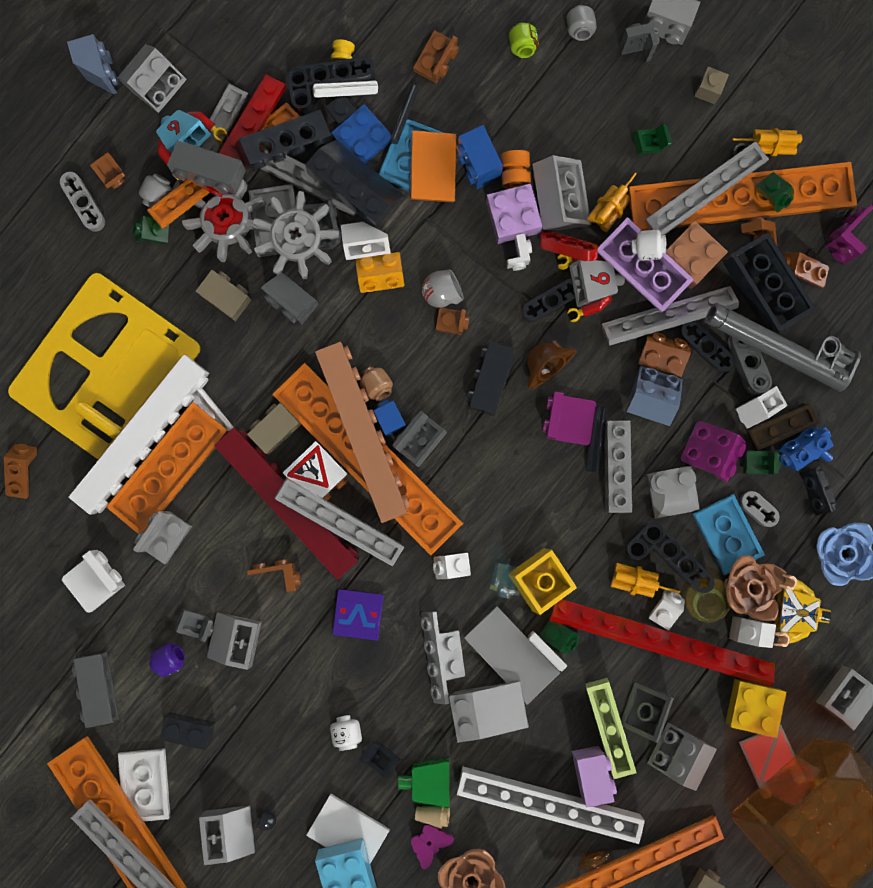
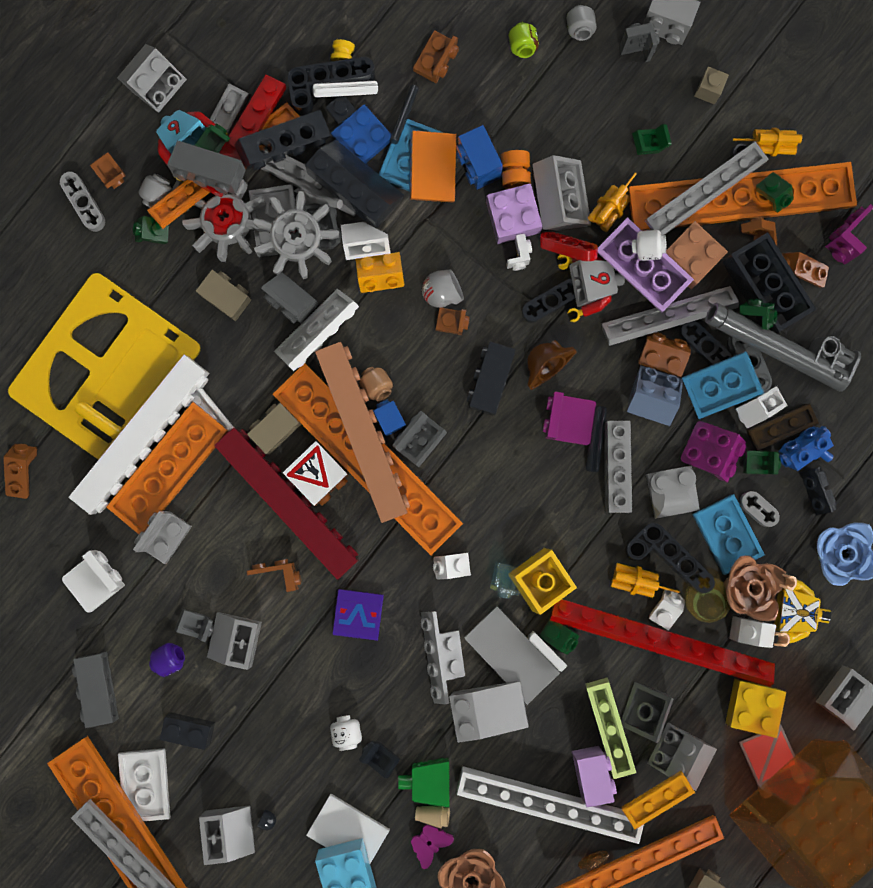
(93, 62): sand blue slope -> none
(212, 138): none -> dark green bracket
(311, 198): none -> light grey piece
(316, 329): none -> white plate
(339, 521): light grey plate -> none
(658, 800): none -> light orange tile
(723, 385): none -> dark azure tile
(757, 308): none -> dark green bracket

